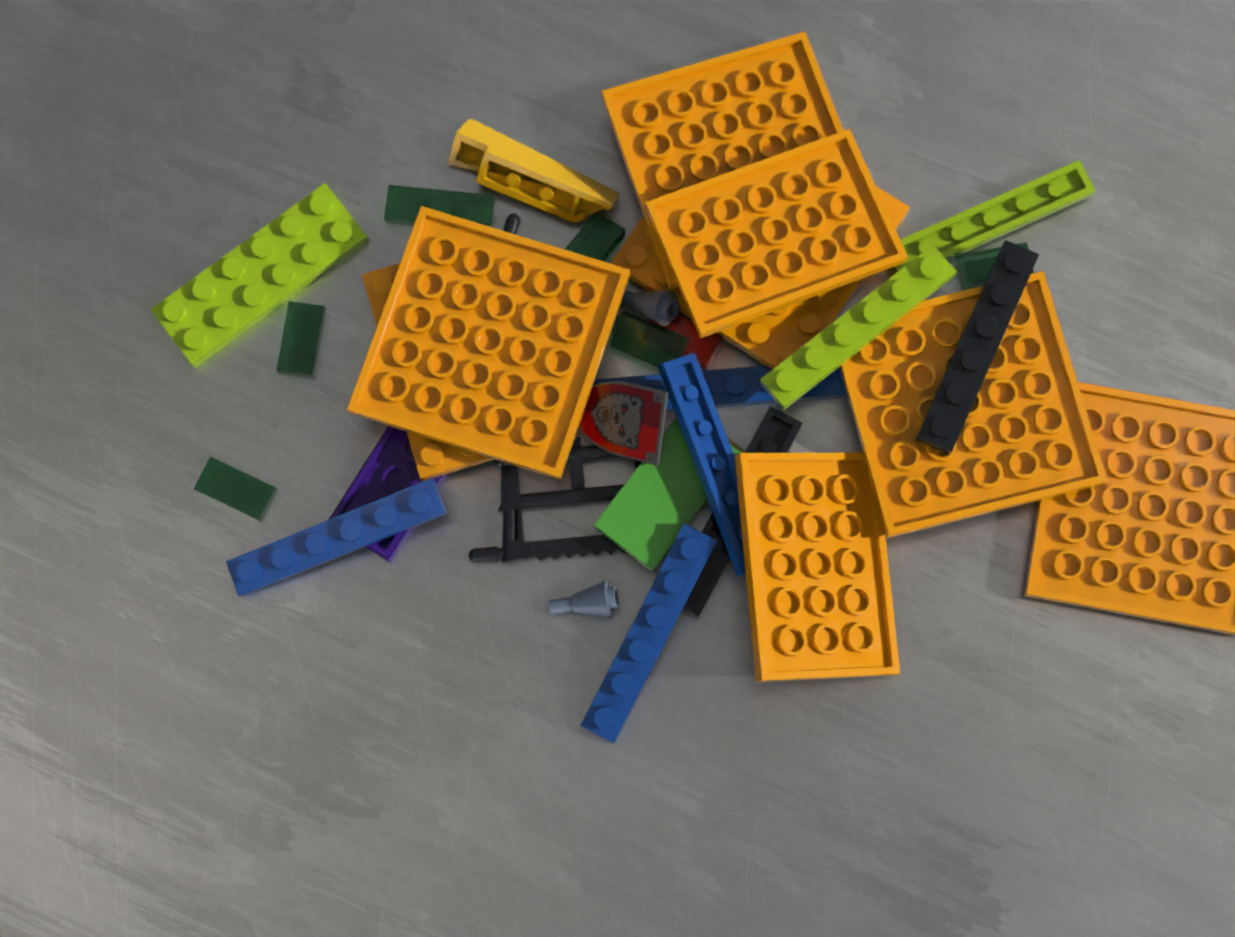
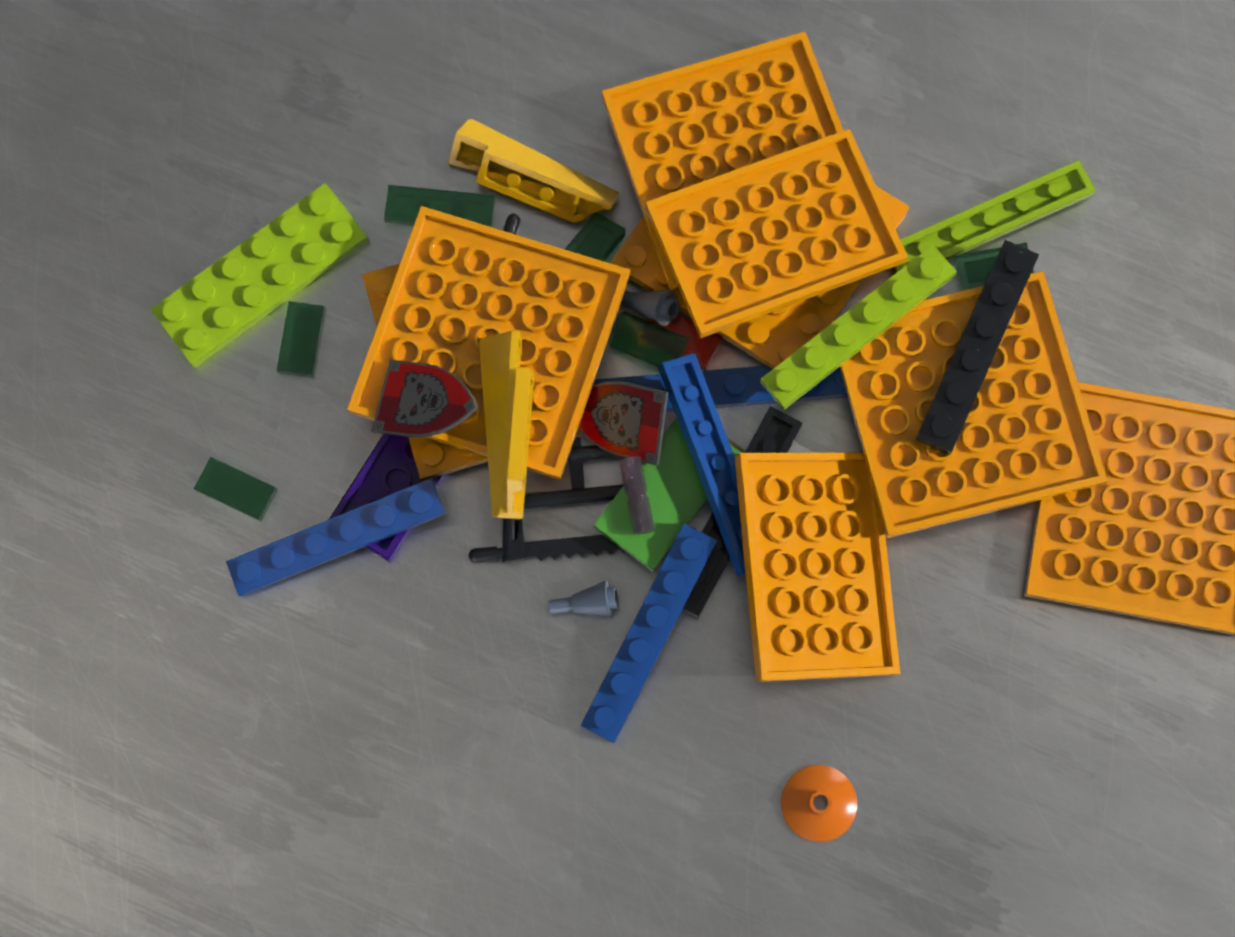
(421, 401): none -> shield
(507, 421): none -> yellow wedge
(638, 501): none -> piece
(804, 817): none -> orange dish

